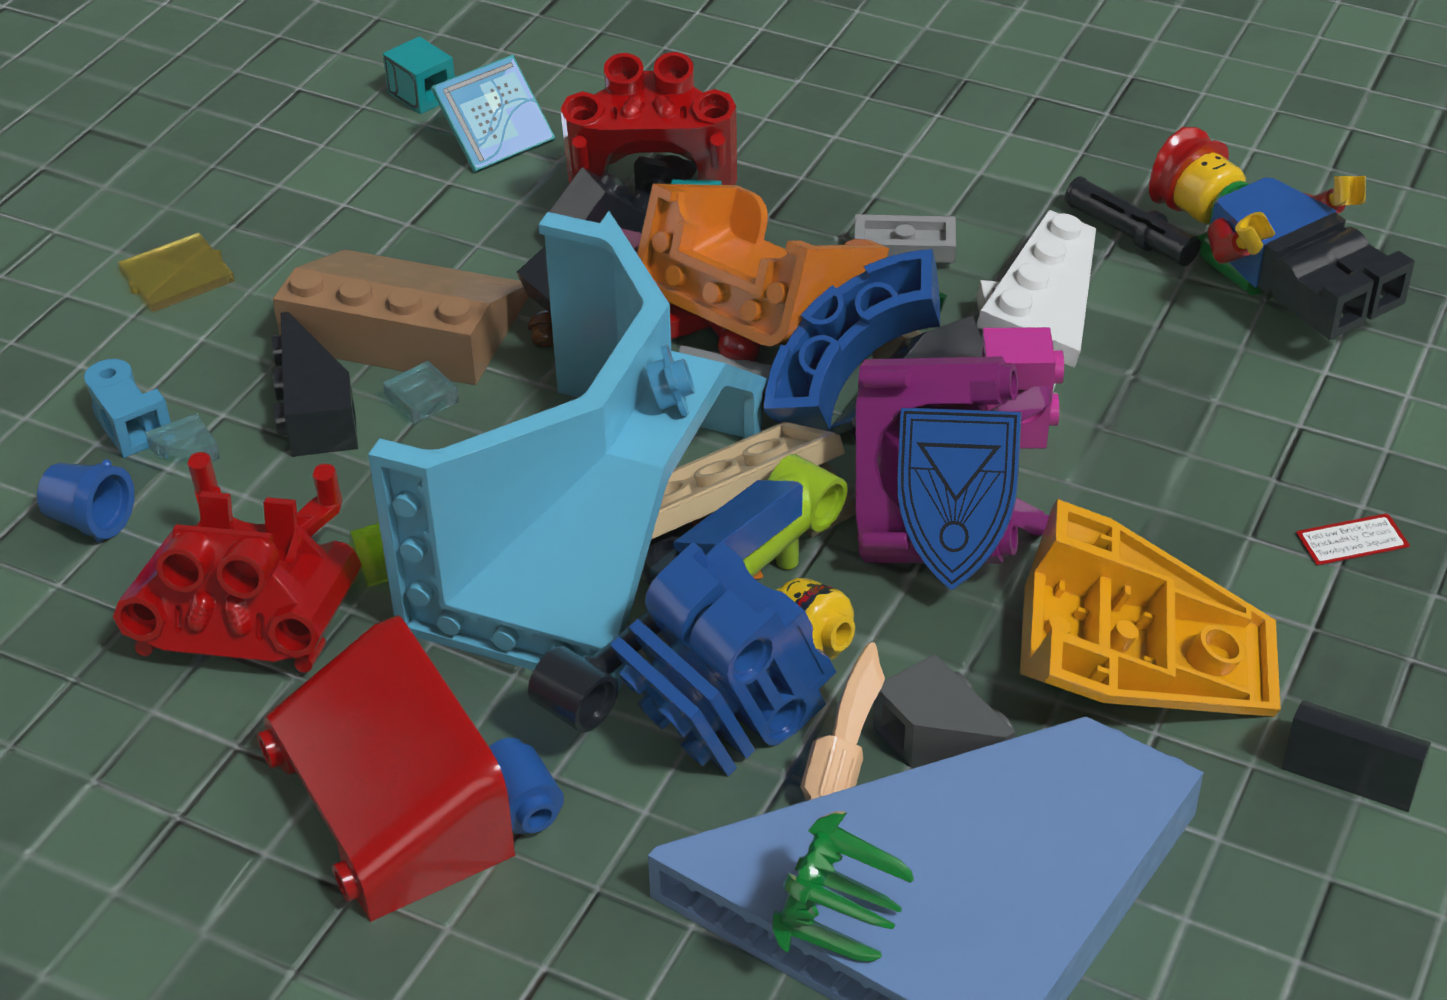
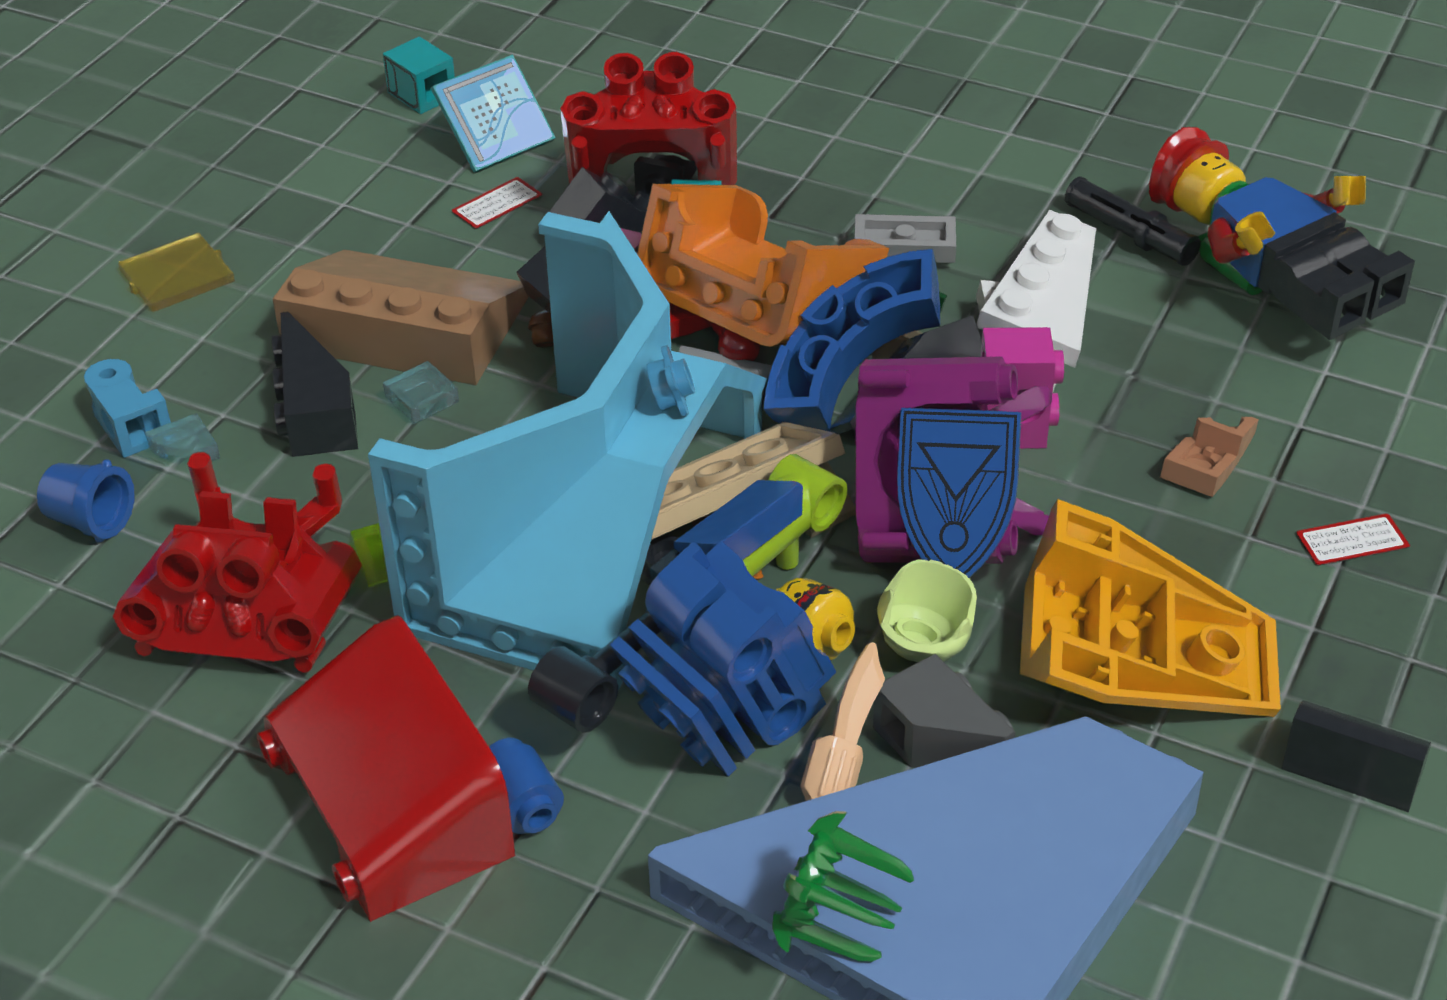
(496, 202): none -> white sticker
(927, 610): none -> yellowish green hair
(1209, 455): none -> nougat slope

